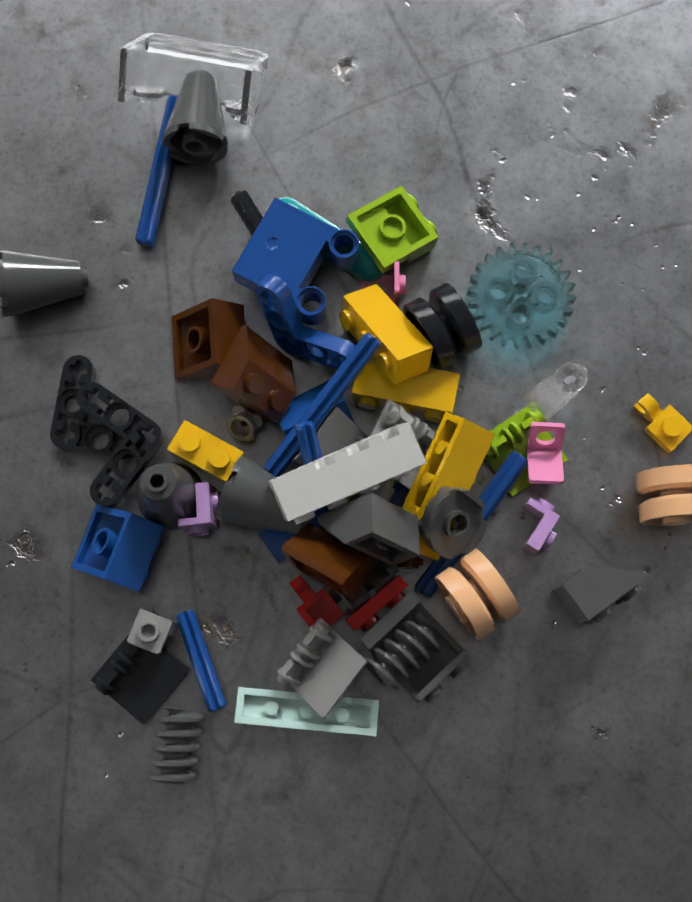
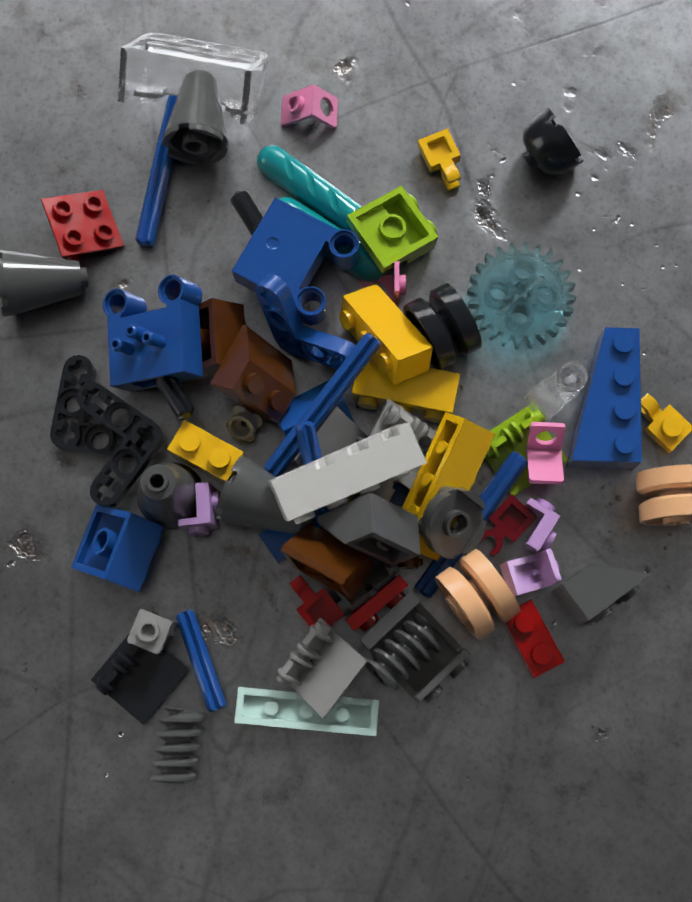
(82, 224): none -> red hinge
(156, 345): none -> blue piece
(306, 104): none -> bright pink bracket
(306, 185): none -> teal piece
(441, 154): none -> yellow plate
(508, 521): none -> dark red plate
(531, 572): none -> lavender bracket
(533, 640): none -> red plate
(549, 145): none -> black cylinder
(610, 411): none -> blue wedge

